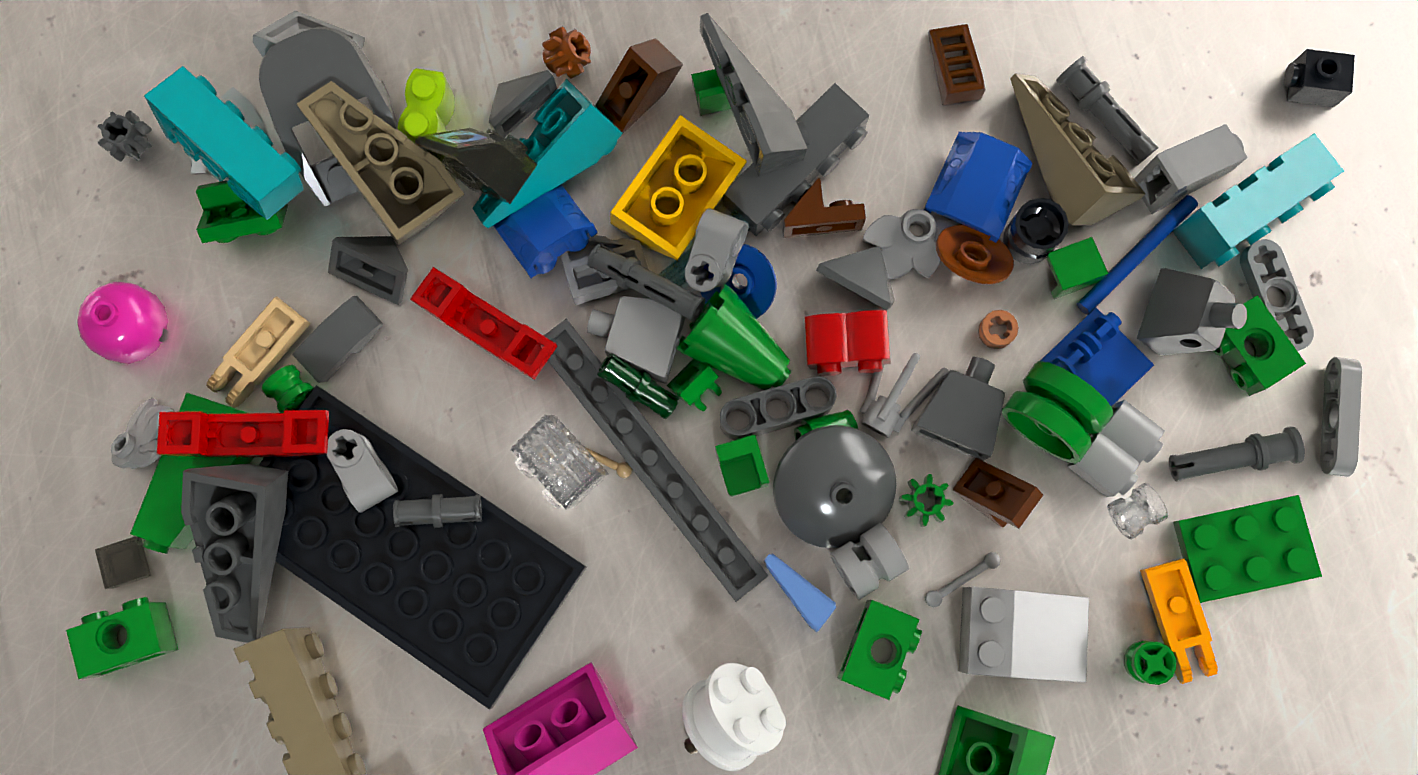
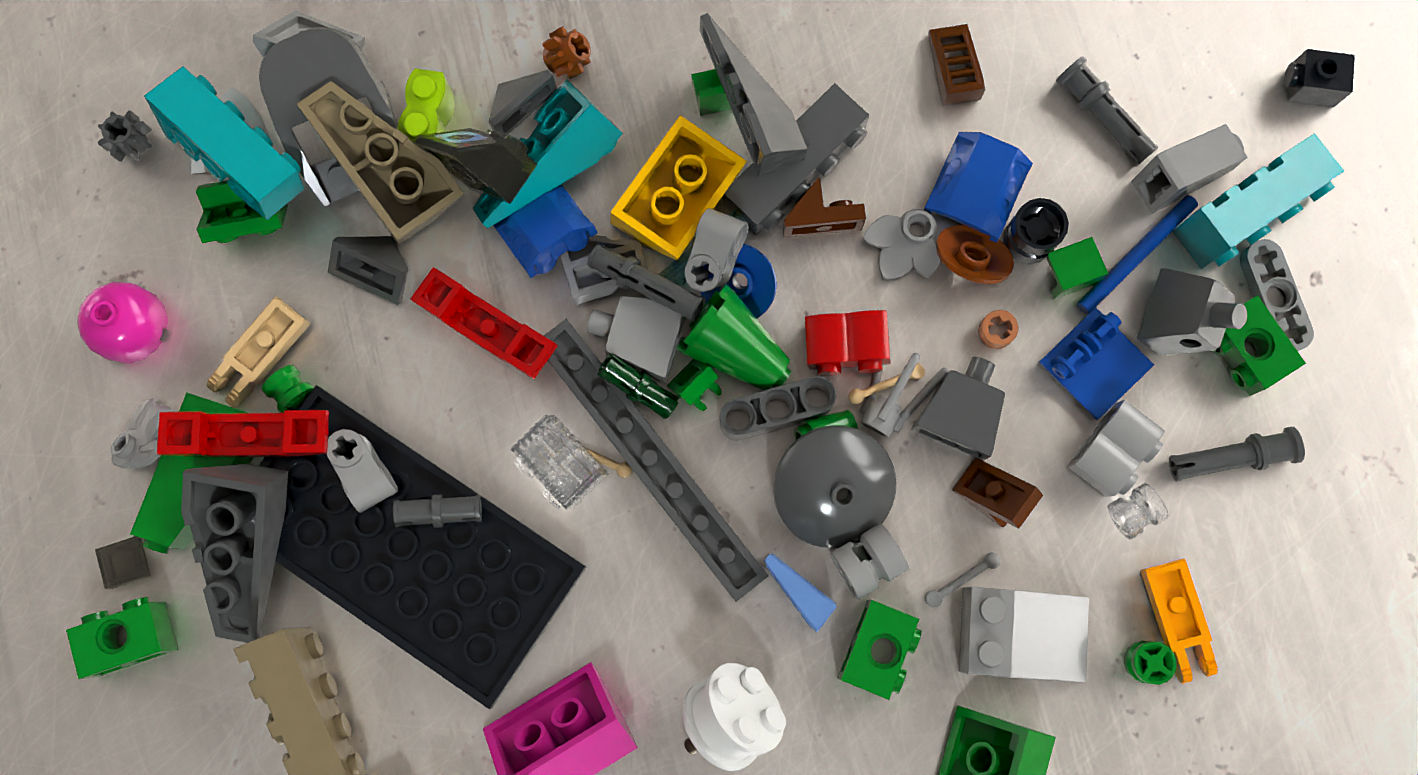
(336, 338): dark grey slope -> none
(638, 83): reddish brown slope -> none
(742, 465): green panel -> none
(856, 395): none -> tan hinge
(863, 274): dark grey slope -> none
(934, 492): green gear -> none
(1057, 411): green wheel -> none
(1072, 168): dark tan wedge -> none
(1248, 548): green plate -> none
(1341, 416): light grey beam -> none

